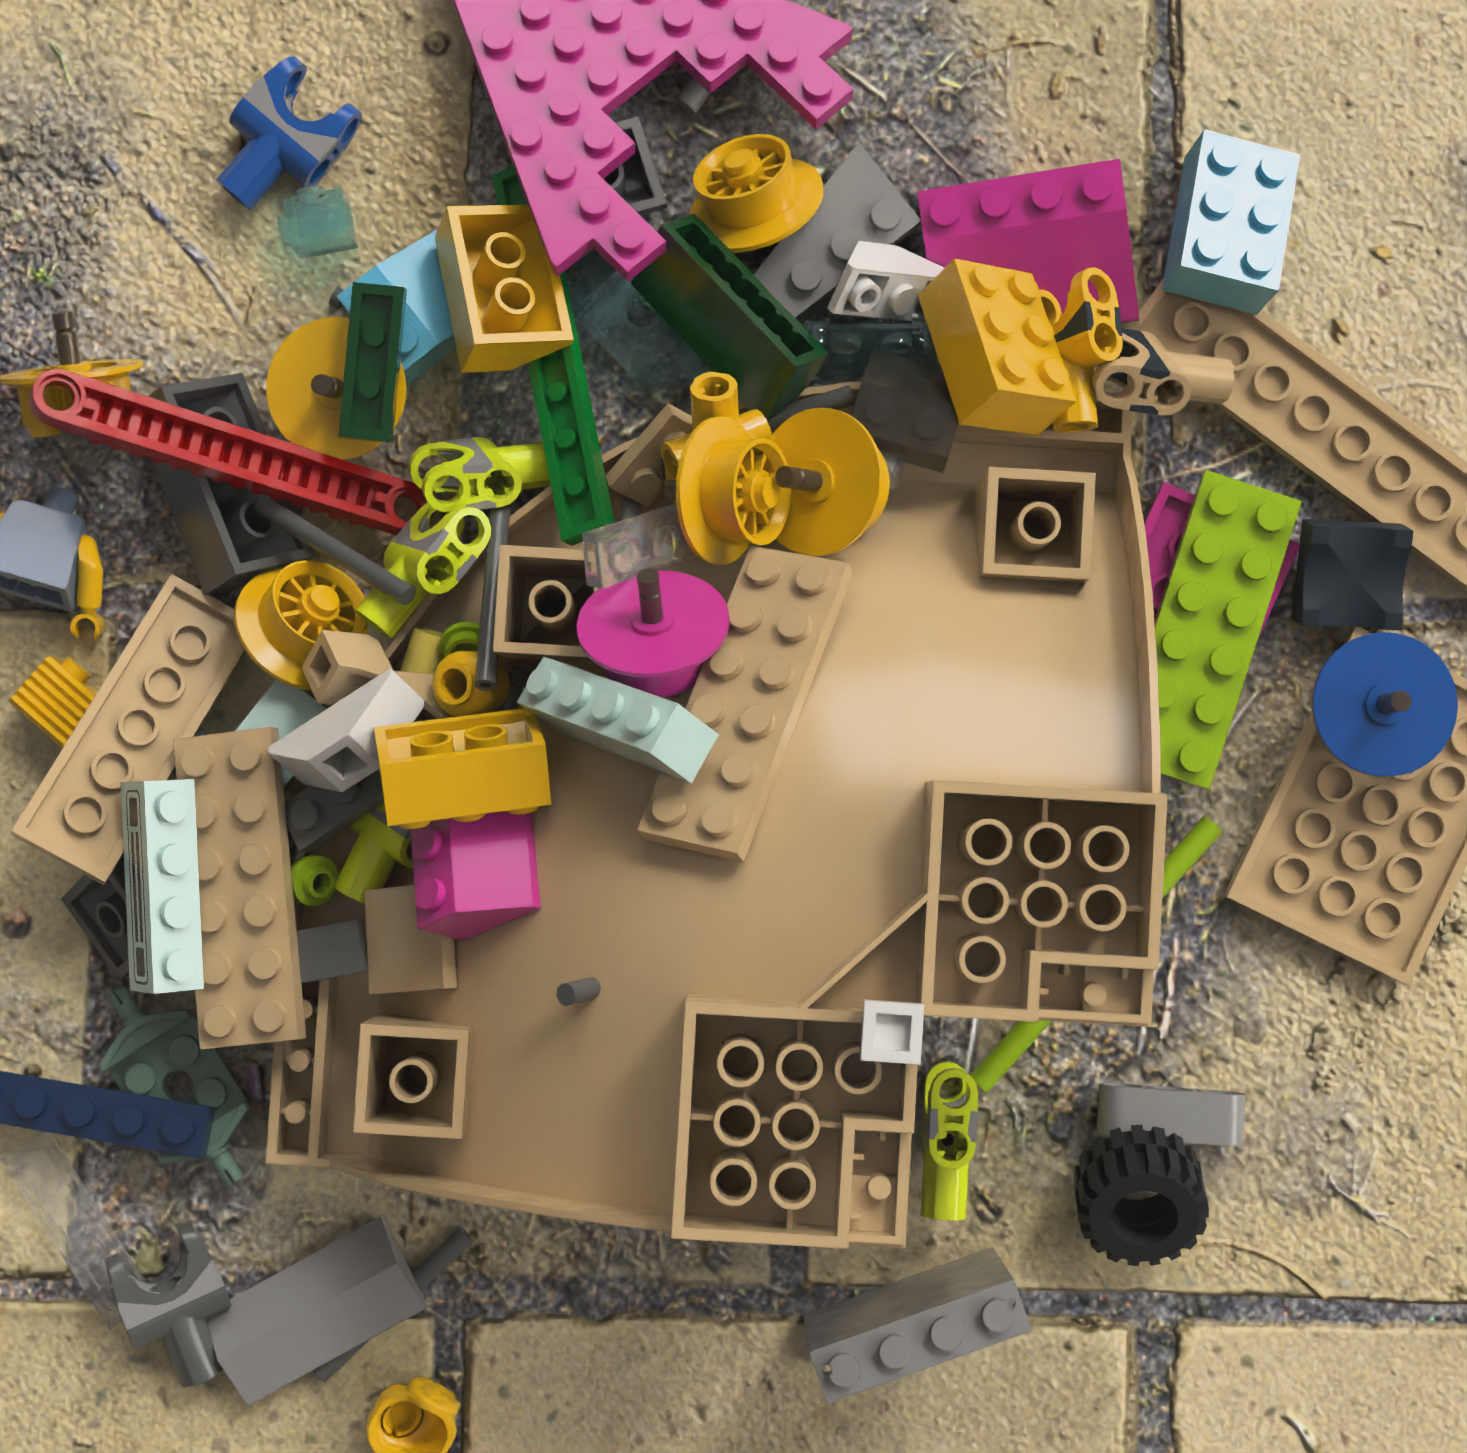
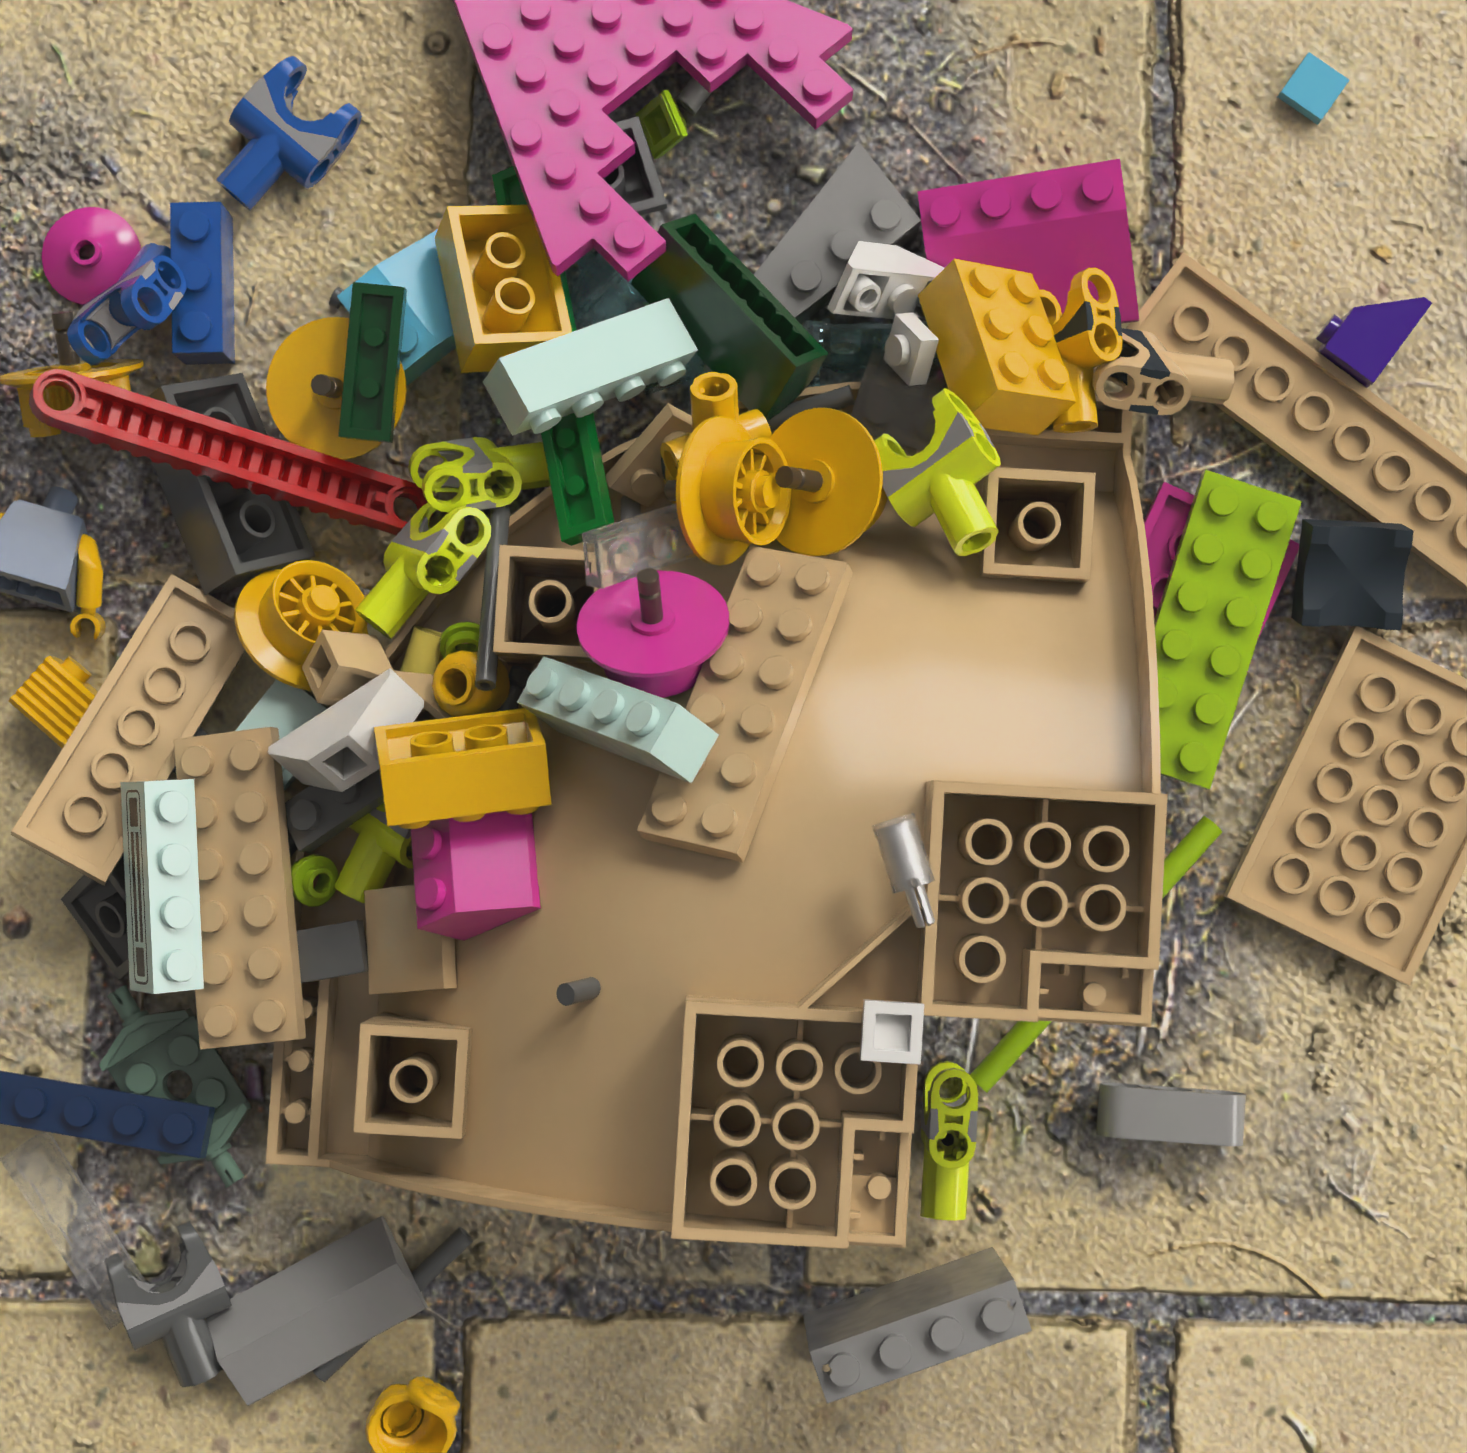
(114, 251): none -> dark pink dish
(137, 301): none -> blue connector
(204, 252): none -> blue brick
(317, 222): clear light blue brick -> none
(335, 550): dark grey bar -> none
(590, 367): none -> light aqua brick
(662, 124): none -> lime slope
(755, 192): yellow piece -> none
(906, 863): none -> clear piece
(910, 349): none -> white plate
(944, 476): none -> neon yellow connector
(1148, 1226): black tyre -> none
(1231, 222): brick -> none
(1313, 88): none -> medium azure tile
(1370, 336): none -> dark purple slope
(1384, 704): blue piece -> none

